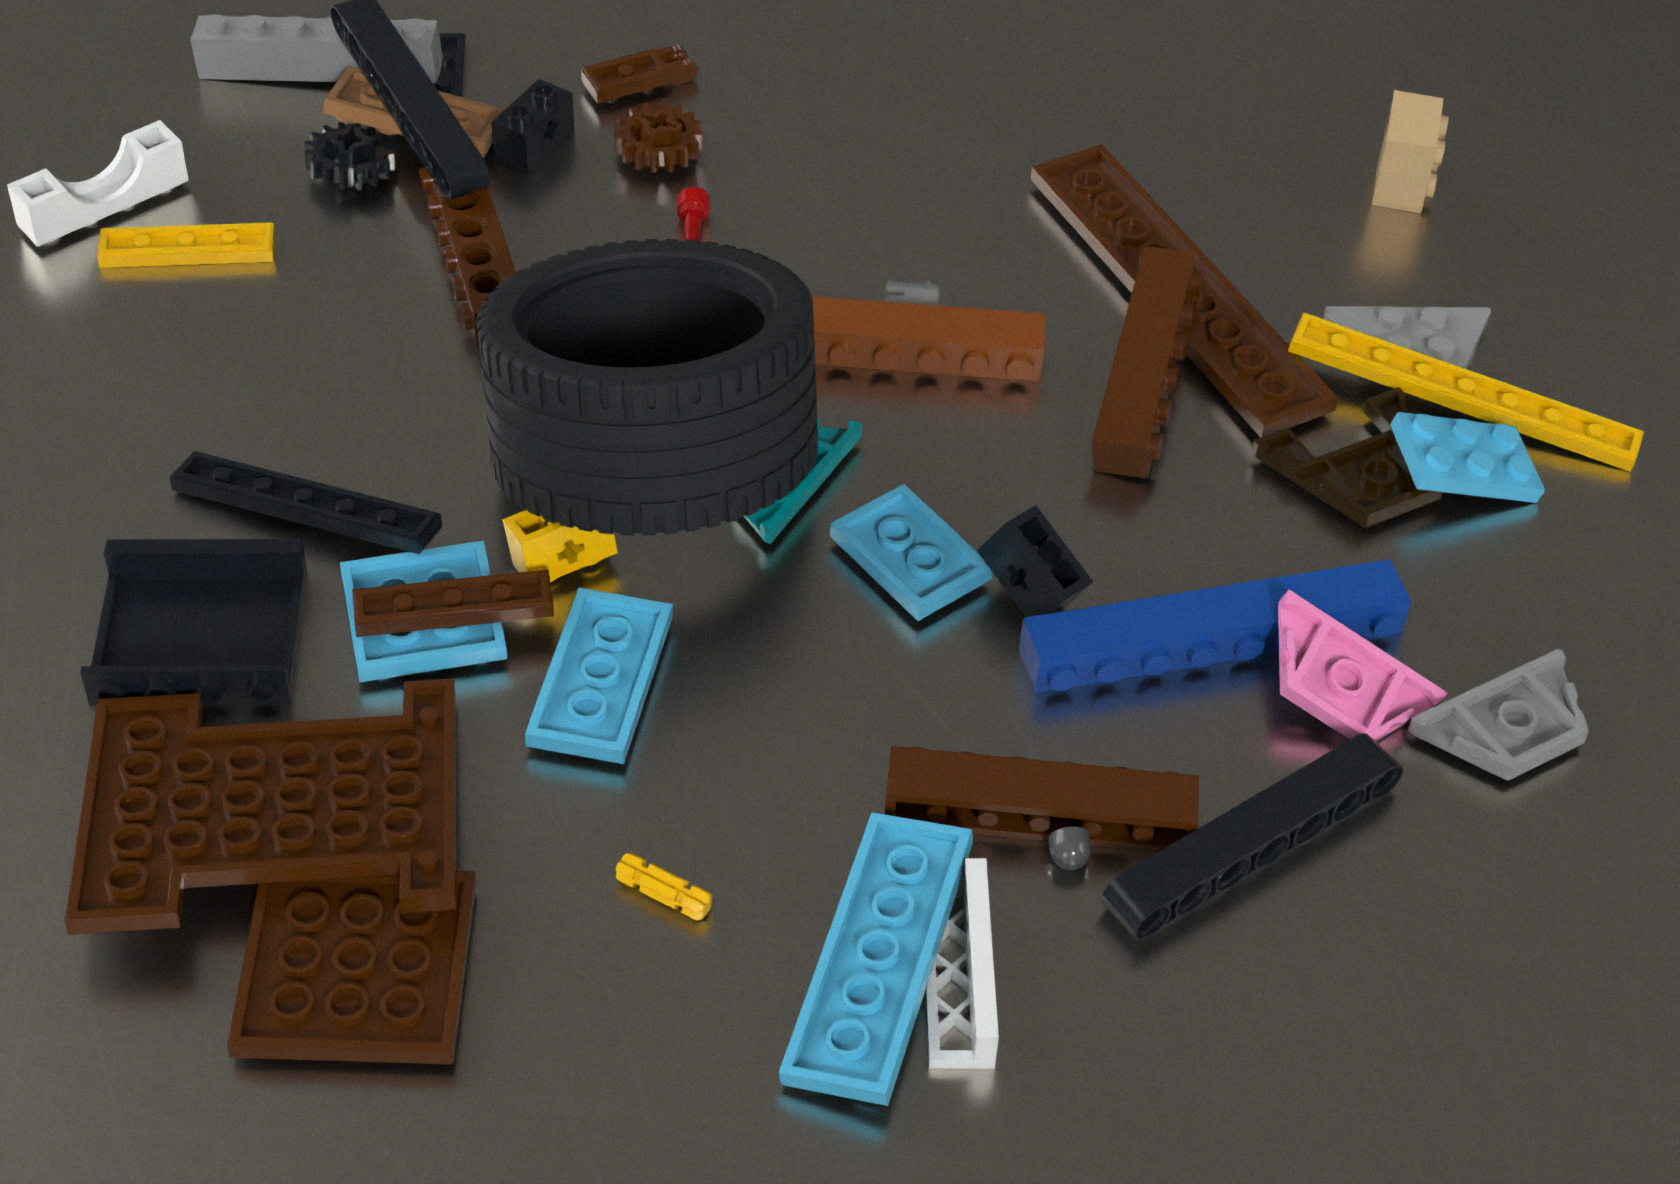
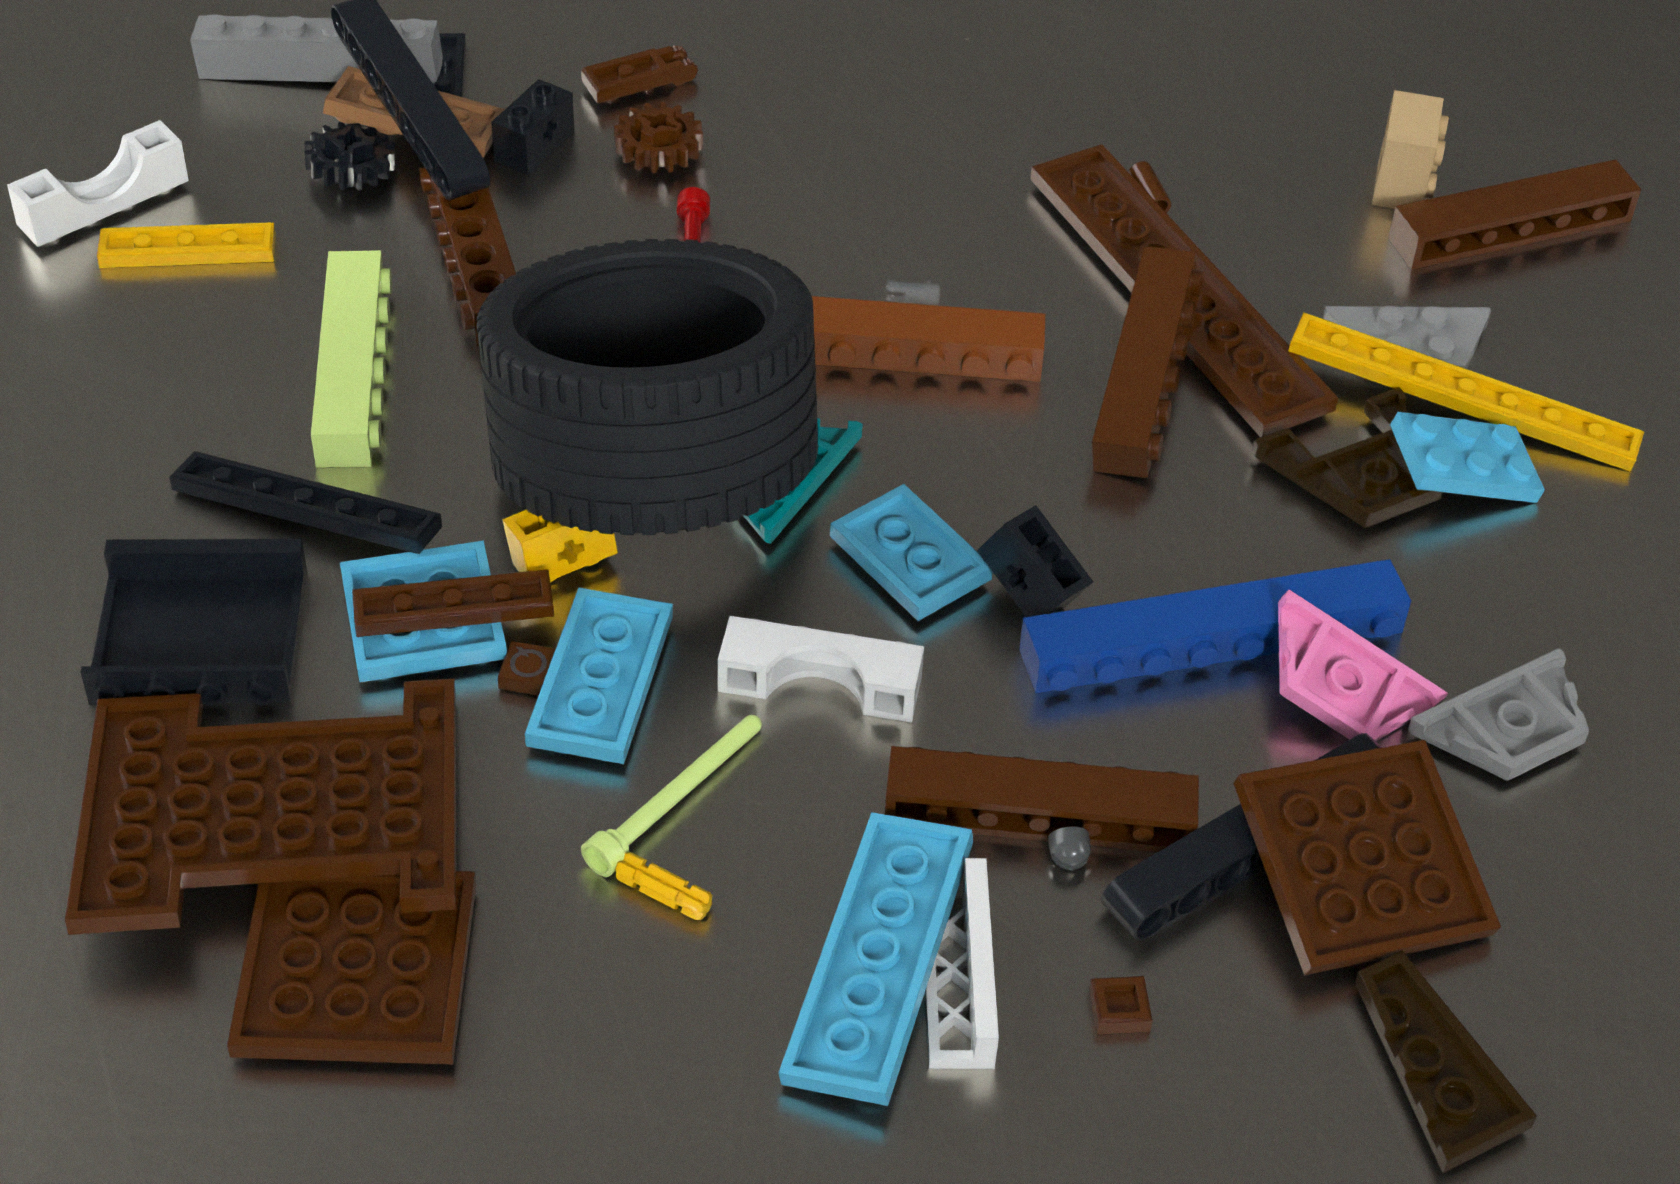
(350, 360): none -> yellowish green brick
(525, 668): none -> reddish brown tile
(609, 847): none -> yellowish green piece
(765, 655): none -> white arch
(1120, 1005): none -> reddish brown tile
(1146, 177): none -> reddish brown axle
(1365, 856): none -> reddish brown plate
(1443, 1070): none -> dark brown wing
(1513, 214): none -> reddish brown brick

